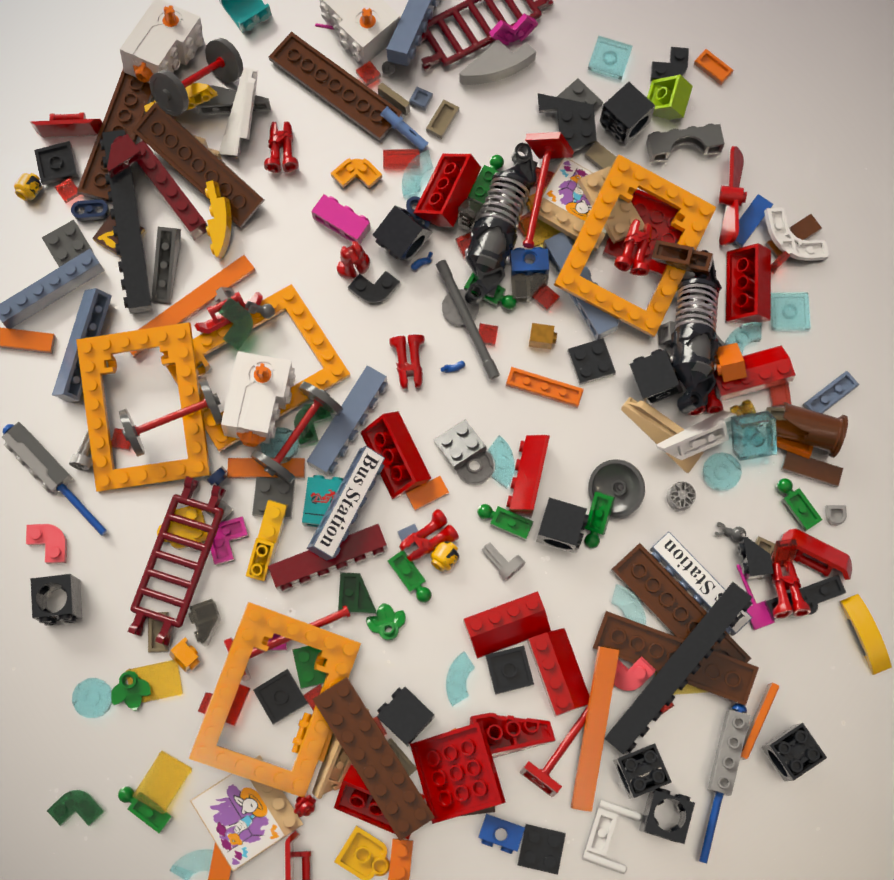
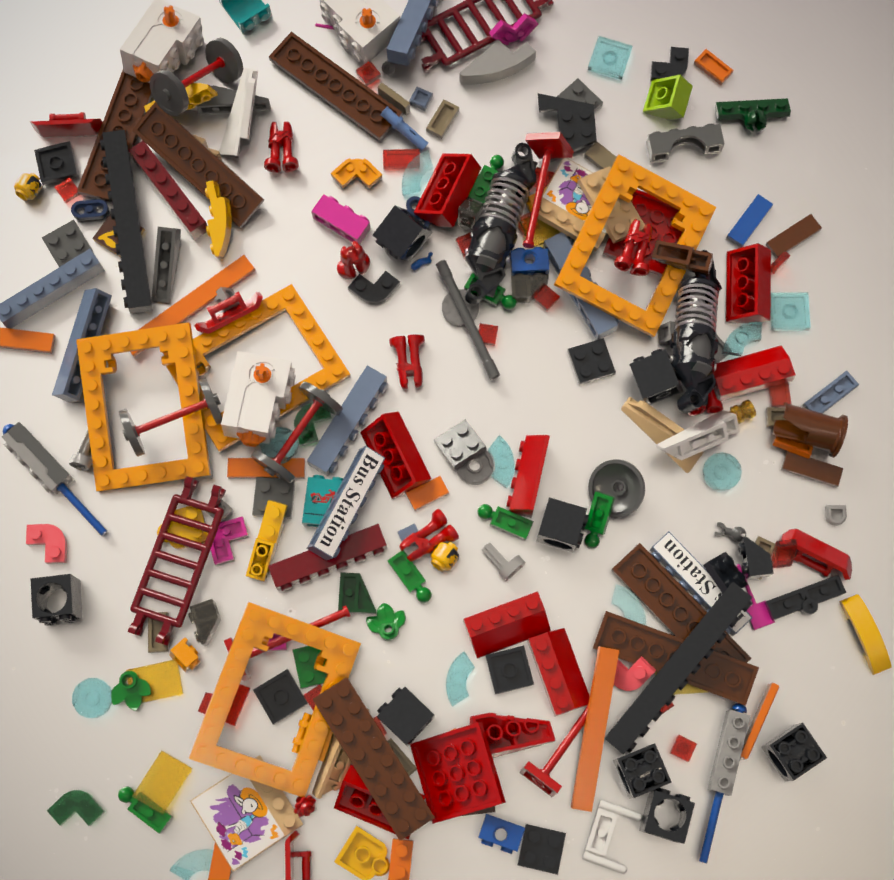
(118, 440): clear red tile -> none
(122, 155): dark red slope -> none
(218, 476): dark blue plate -> none
(241, 321): clear green plate -> none
(267, 310): dark grey arm -> none
(452, 368): blue piece -> none
(542, 336): pearl gold brick -> none
(544, 387): orange tile -> none
(626, 113): black brick -> none
(681, 496): light grey wheel -> none
(683, 748): none -> clear red plate
(725, 572): none -> black plate
(730, 362): orange brick -> none
(732, 197): red piece -> none
(753, 111): none -> dark green plate
(754, 435): clear light blue brick -> none
(788, 242): white plate -> none
(792, 583): red piece -> none
(798, 505): green plate -> none

